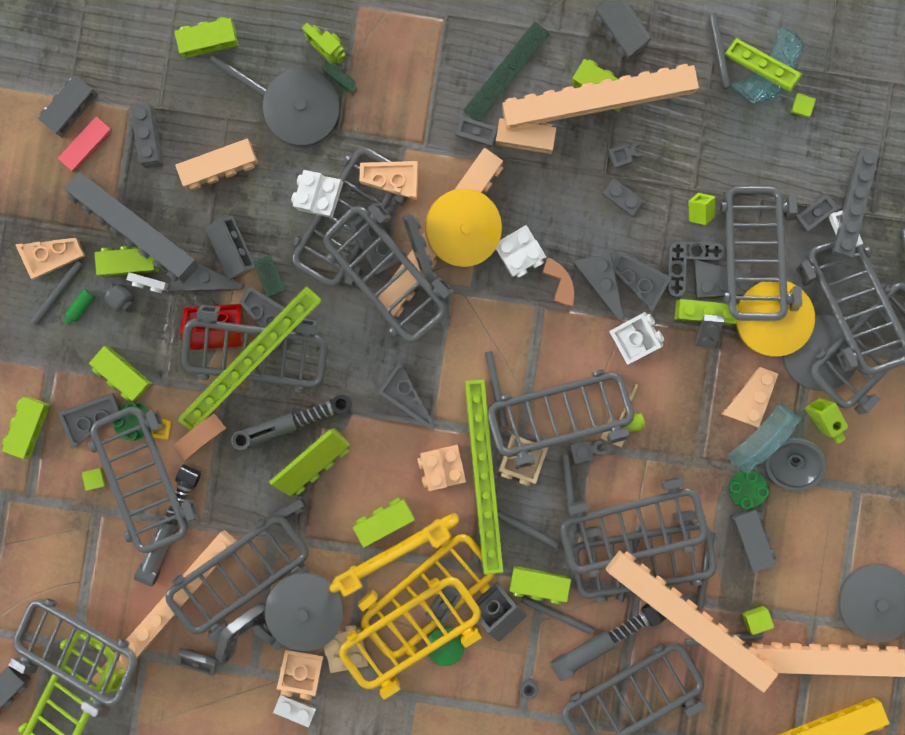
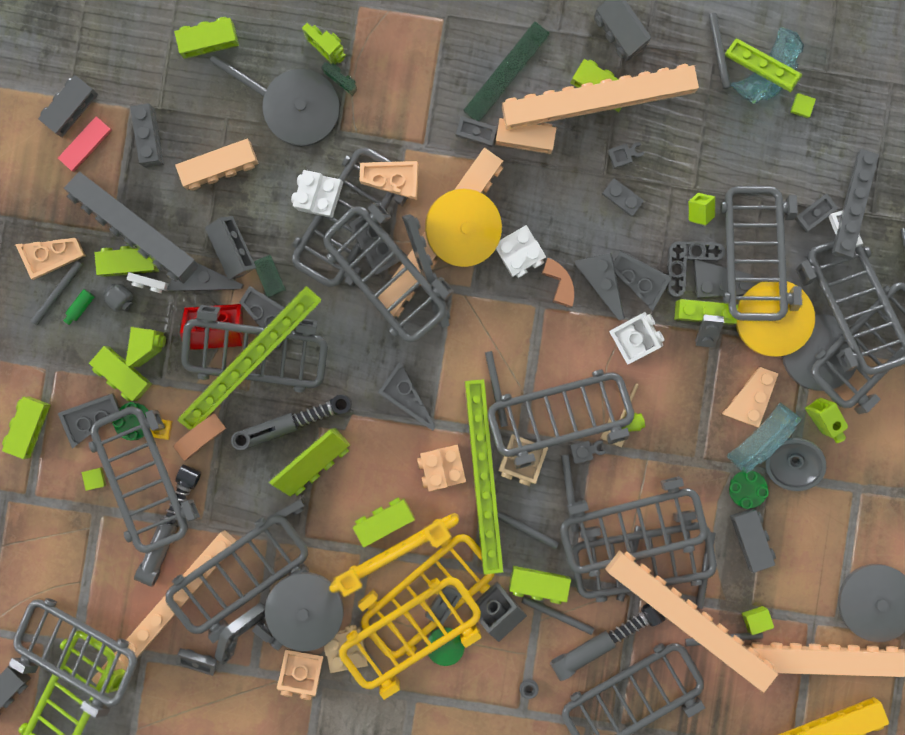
(143, 346): none -> lime slope
(295, 710): white plate -> none

